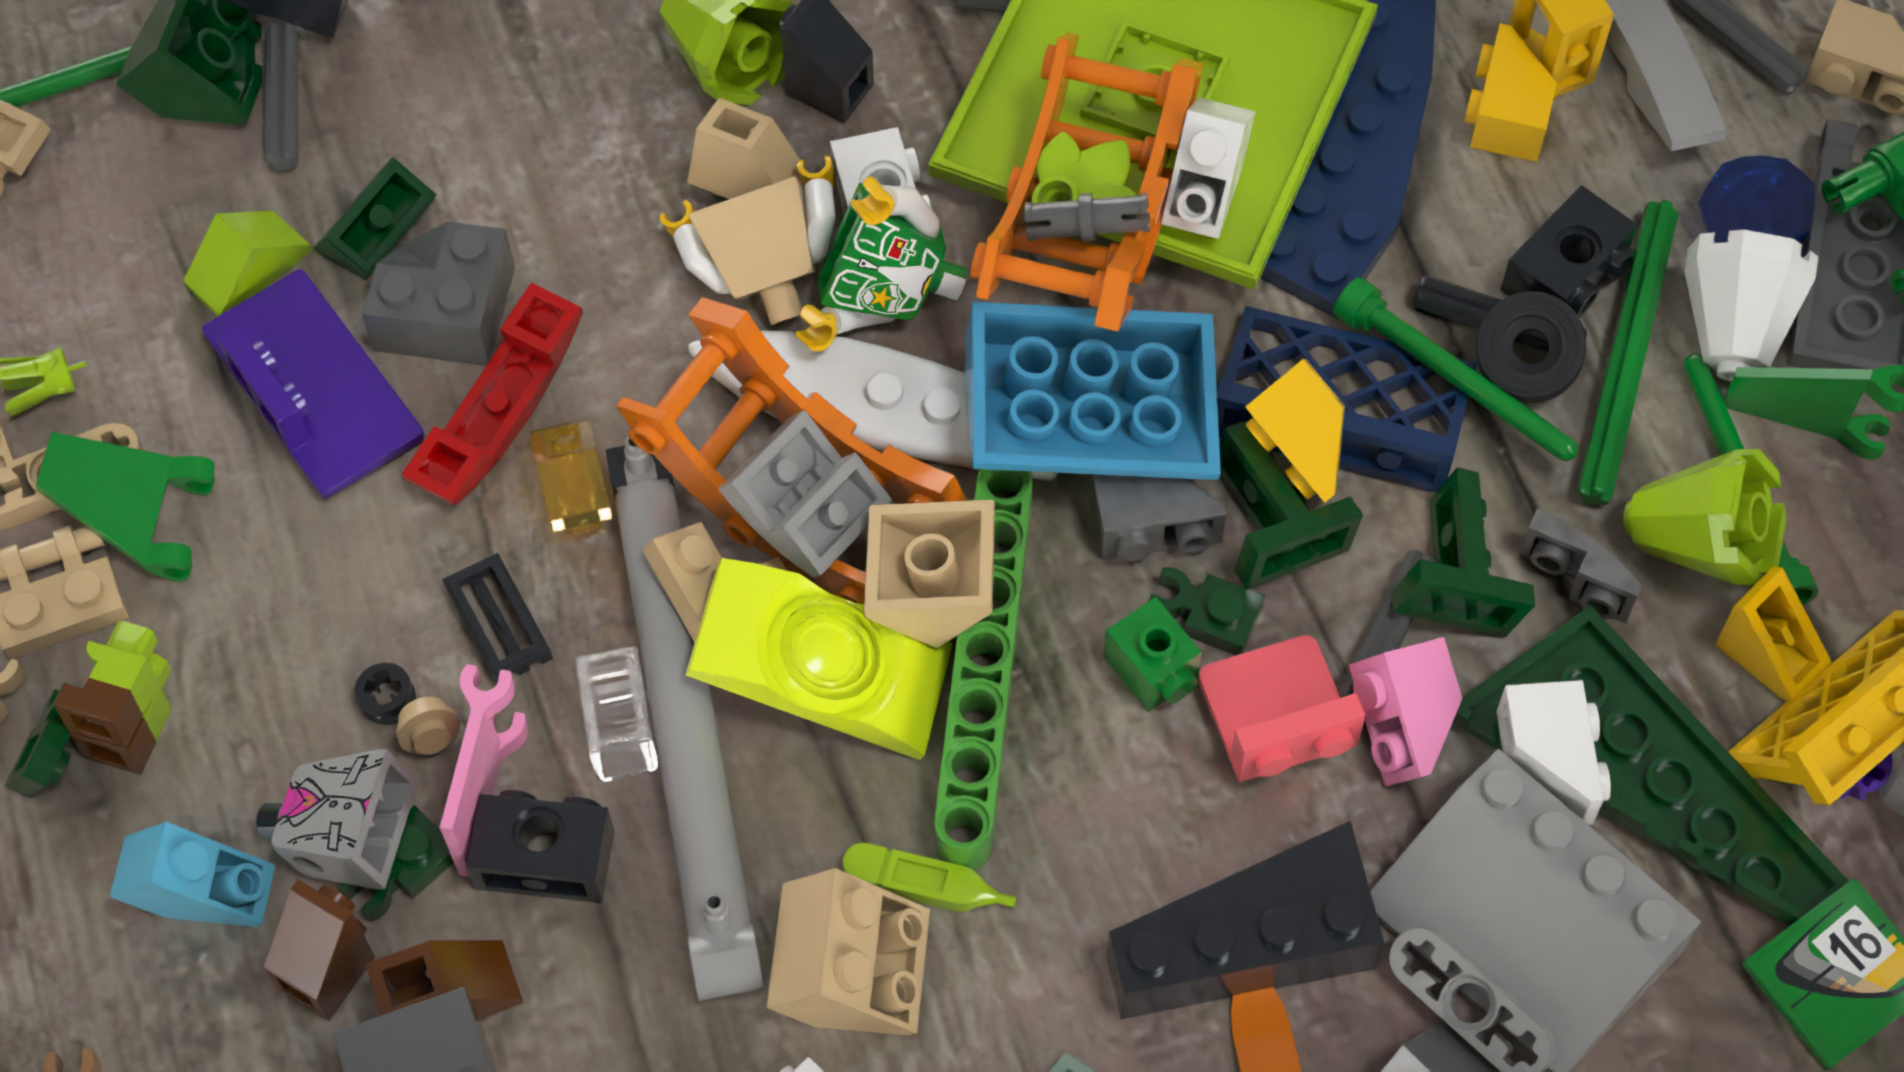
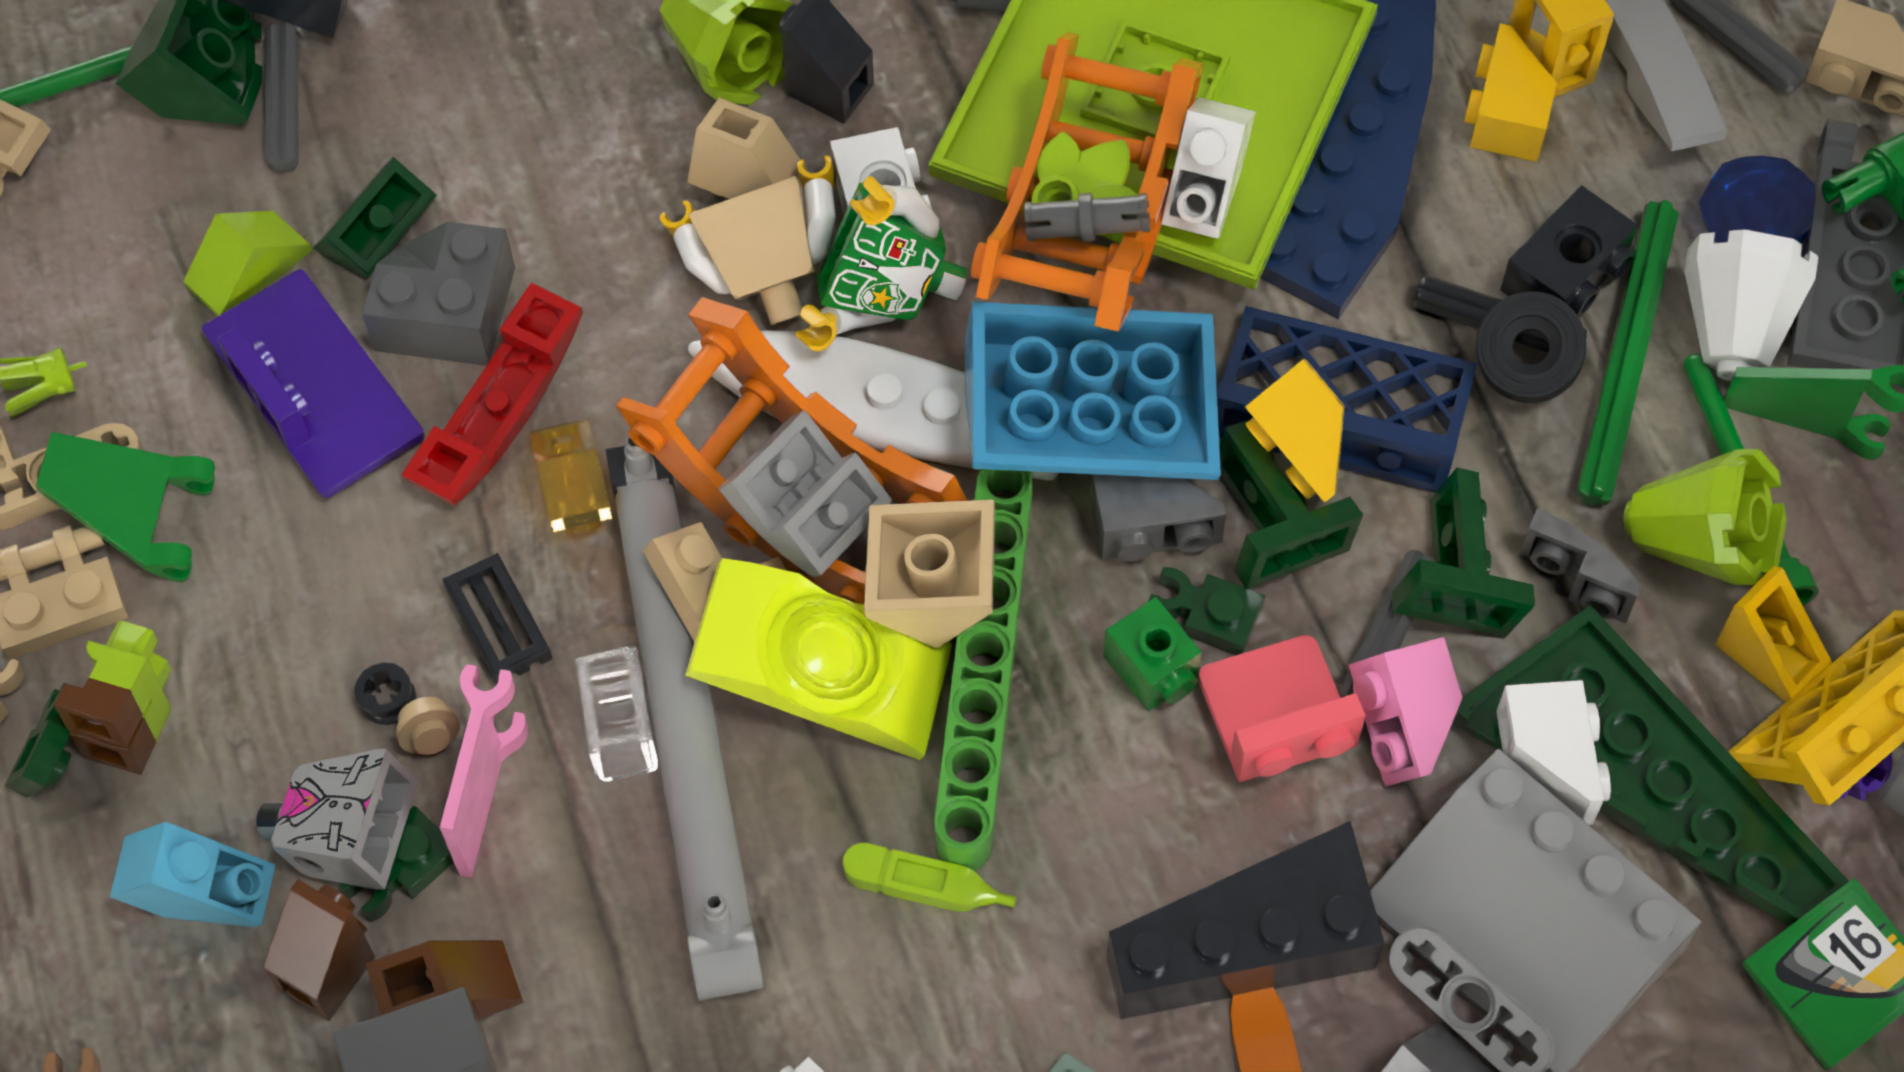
(567, 870): black brick -> none
(848, 955): tan slope -> none
(1363, 307): green piece -> none

